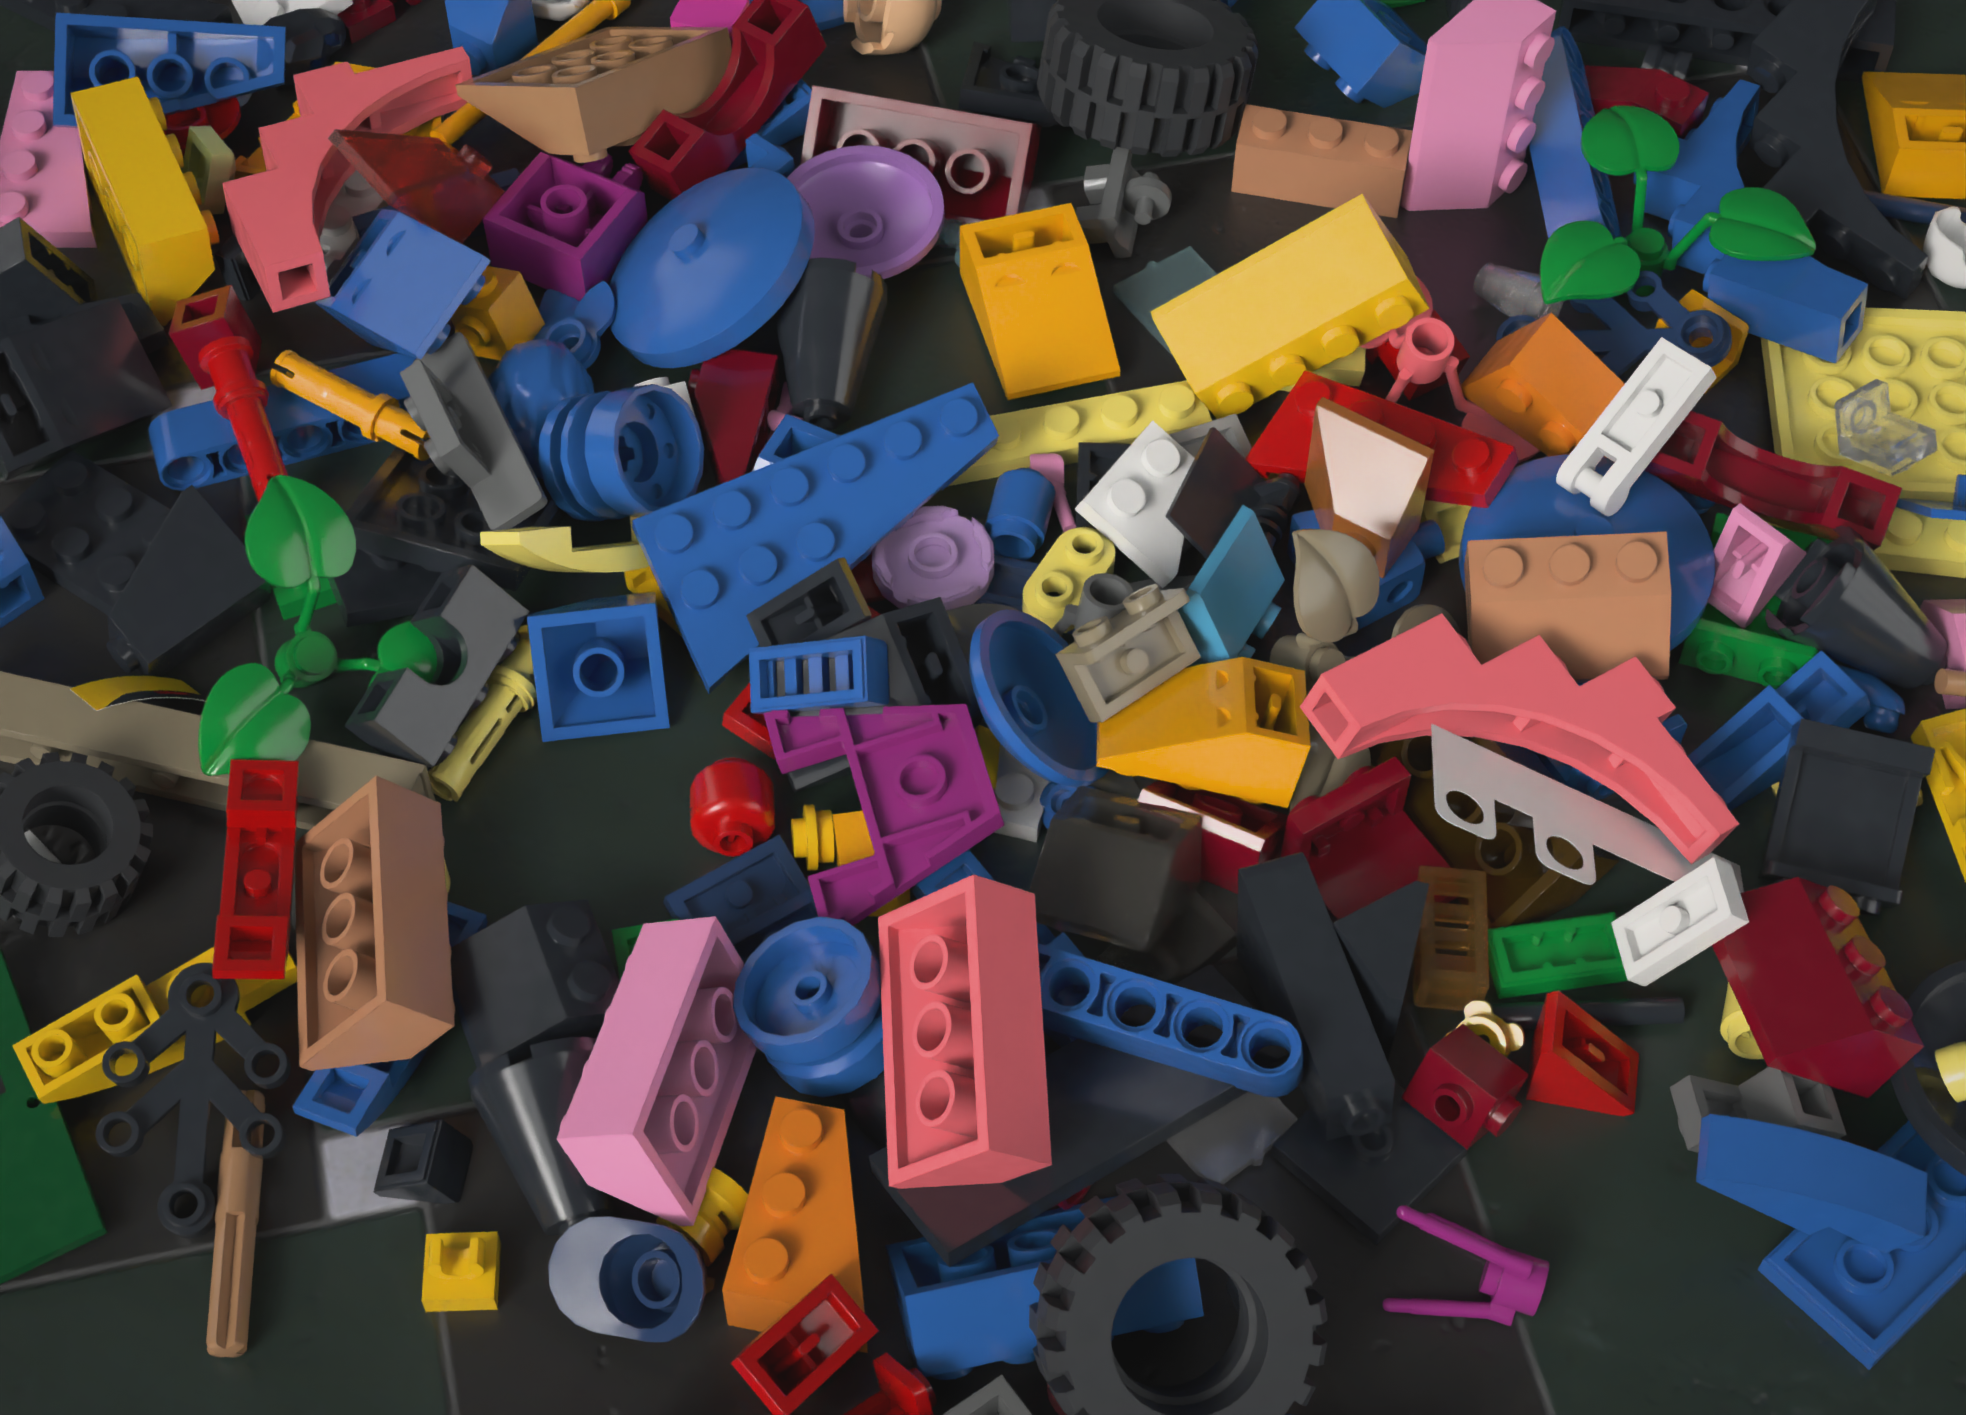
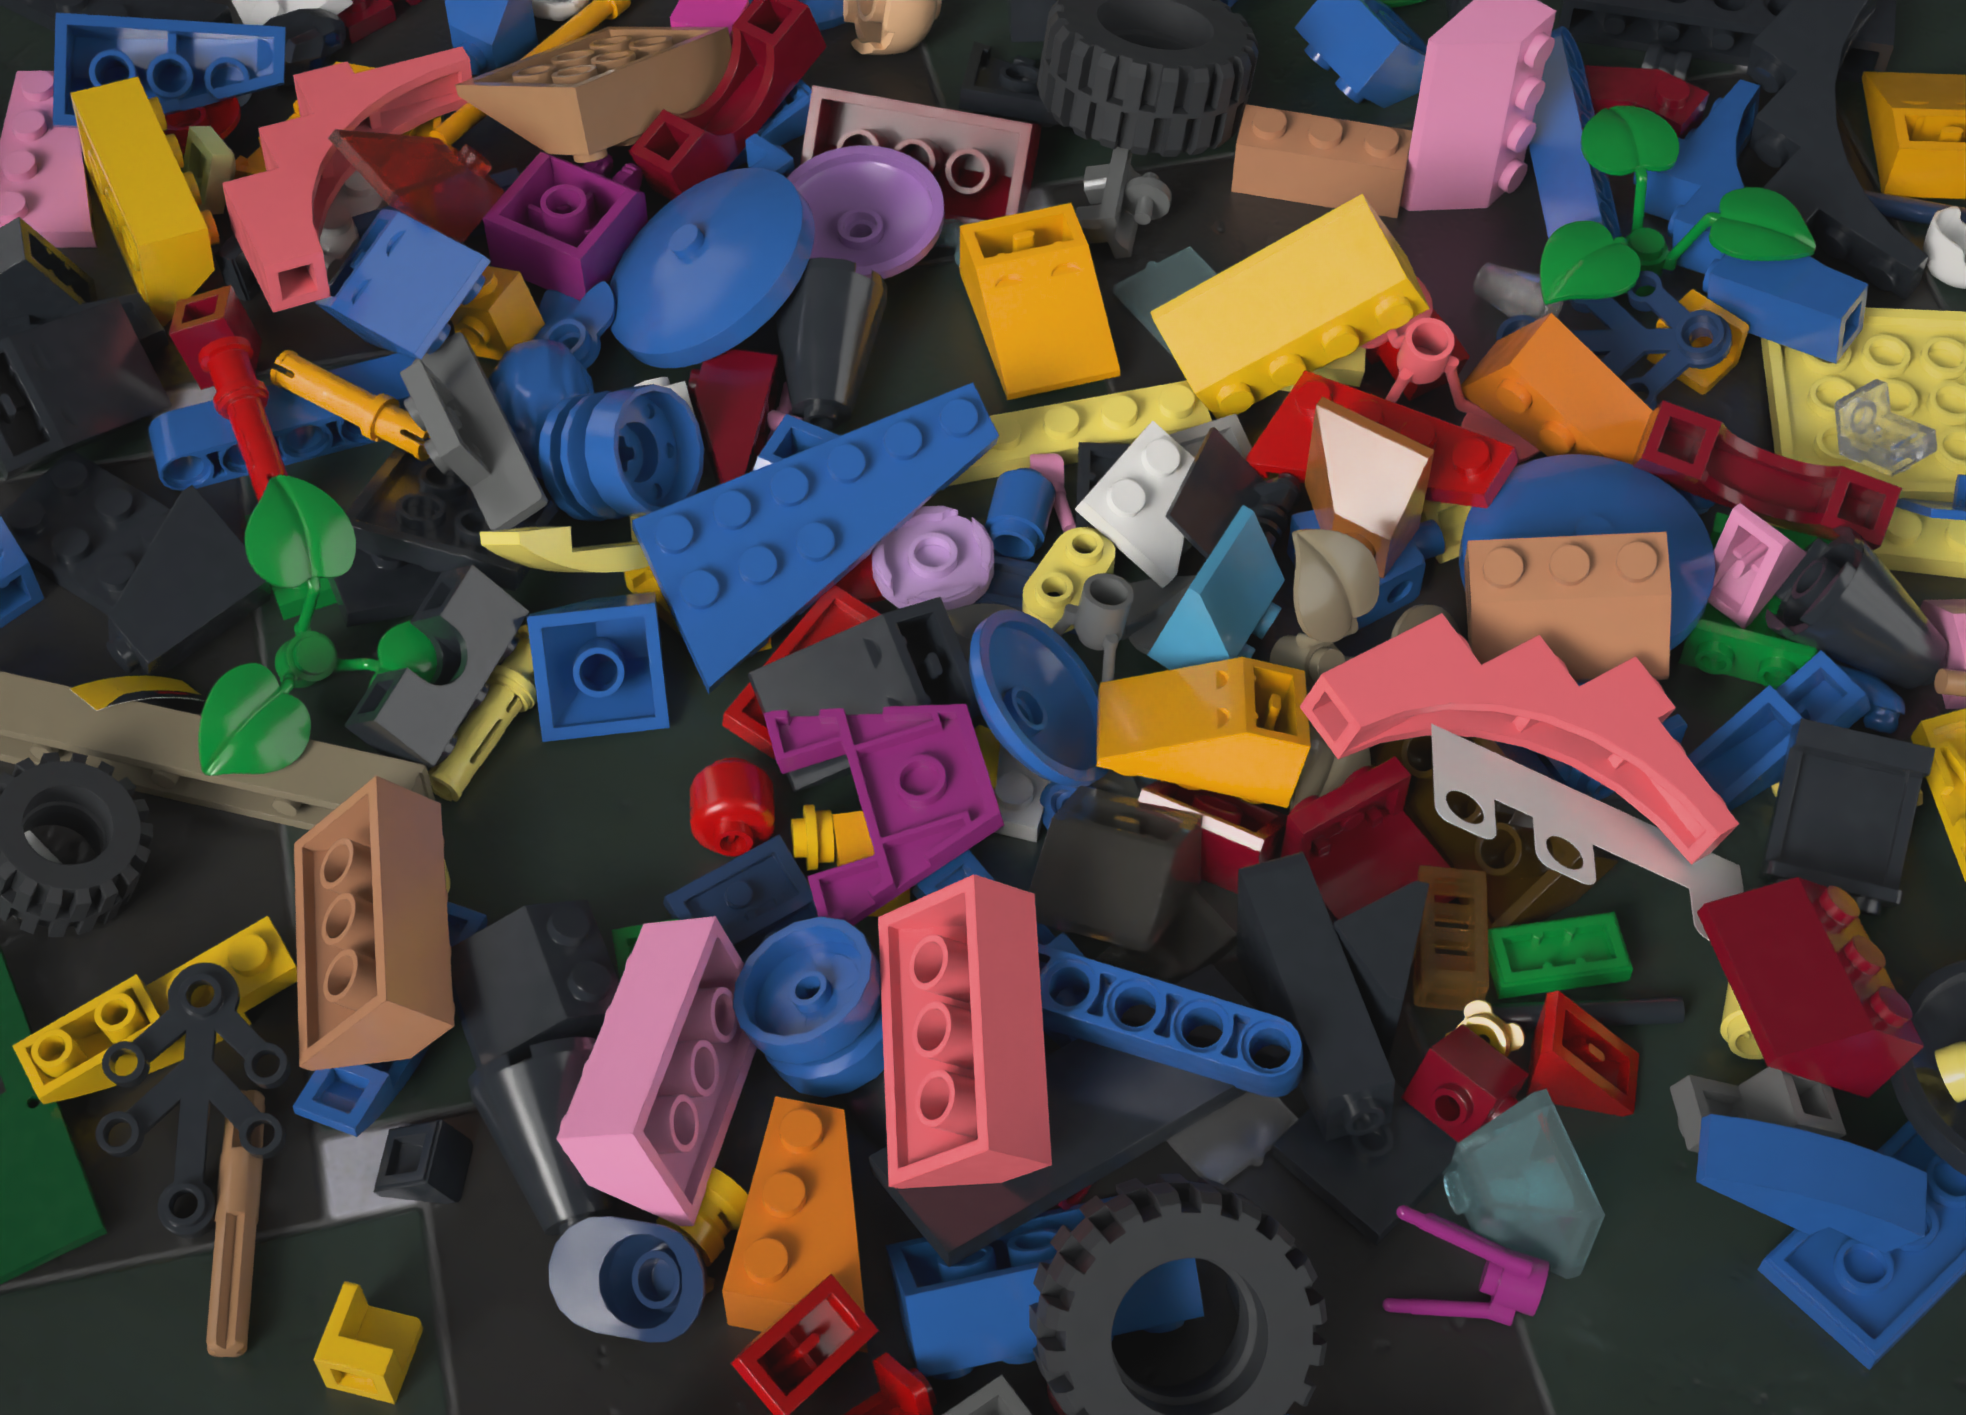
(257, 871): red slope -> none
(366, 1347): none -> yellow panel
(461, 1271): yellow tile -> none
(812, 608): black slope -> none
(859, 673): blue slope -> none
(1130, 653): dark tan bracket -> none
(1527, 1186): none -> clear light blue slope
(1635, 426): white plate -> none
(1679, 921): white plate -> none

